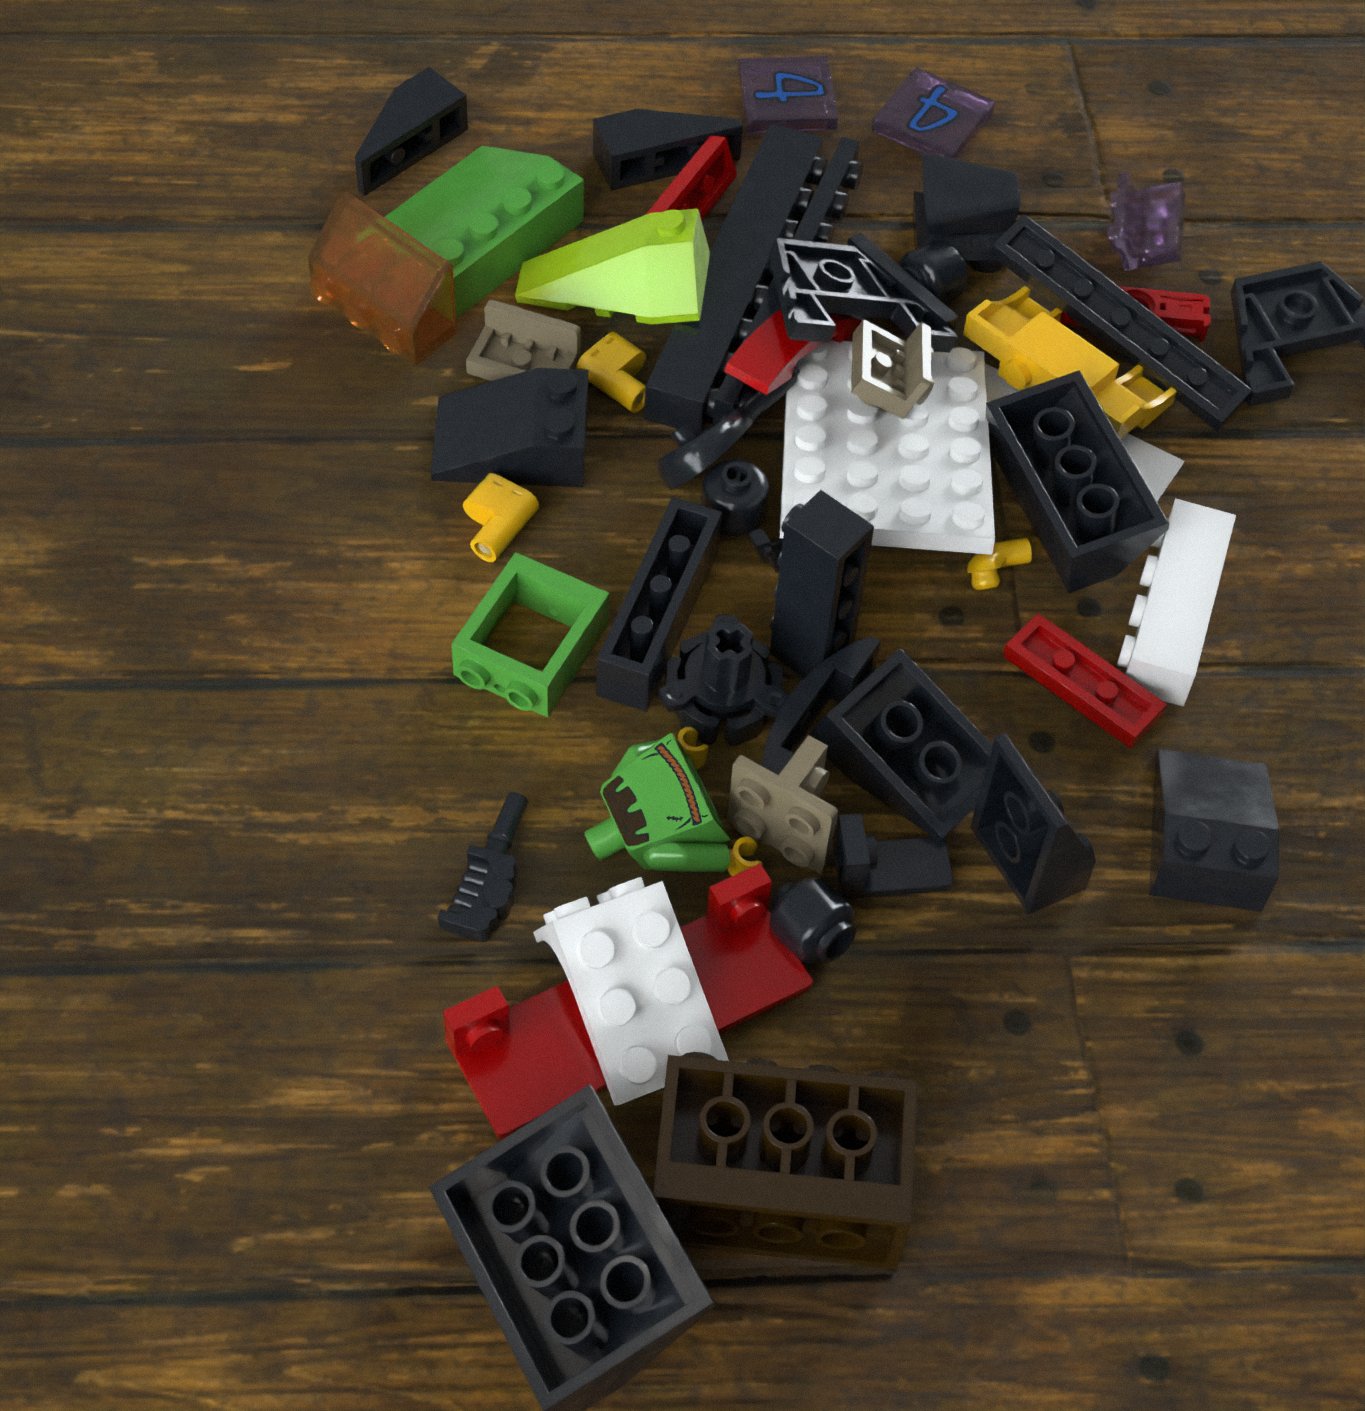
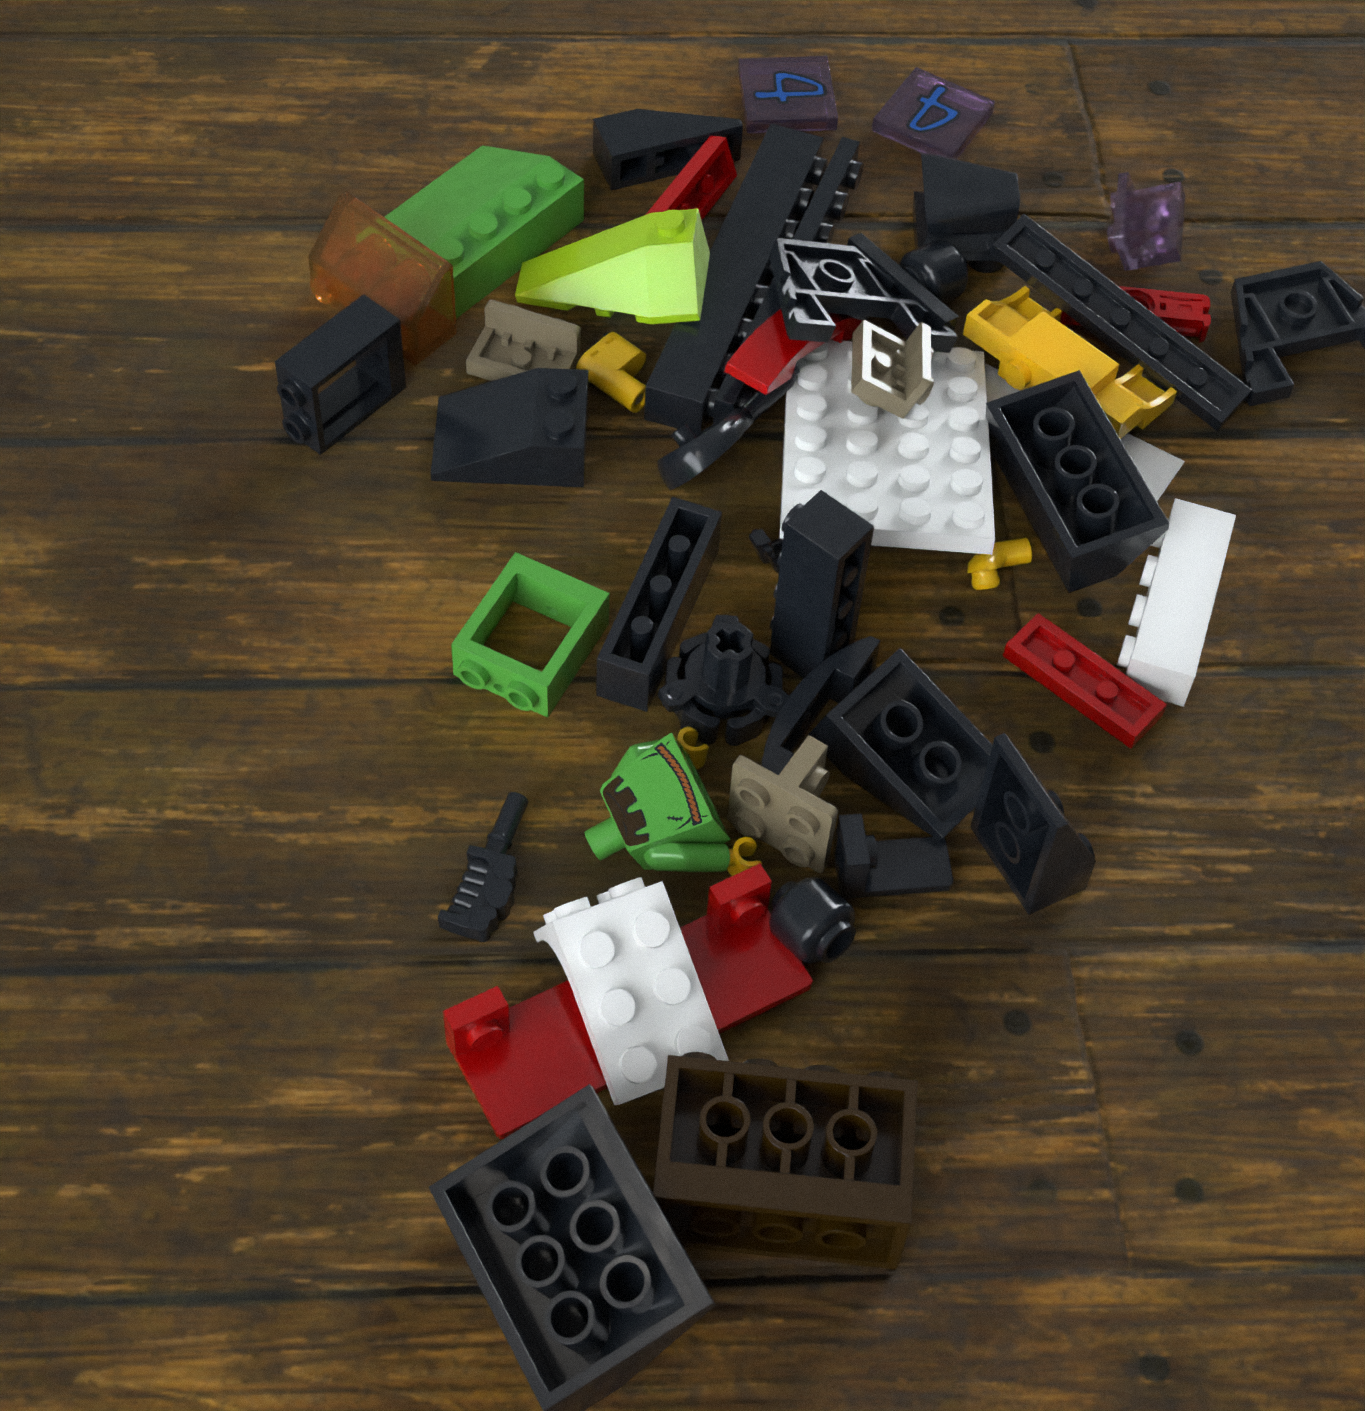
(357, 333): none -> black window
(412, 124): black slope -> none
(503, 512): yellow piece -> none
(739, 493): black head -> none
(1213, 831): black slope -> none

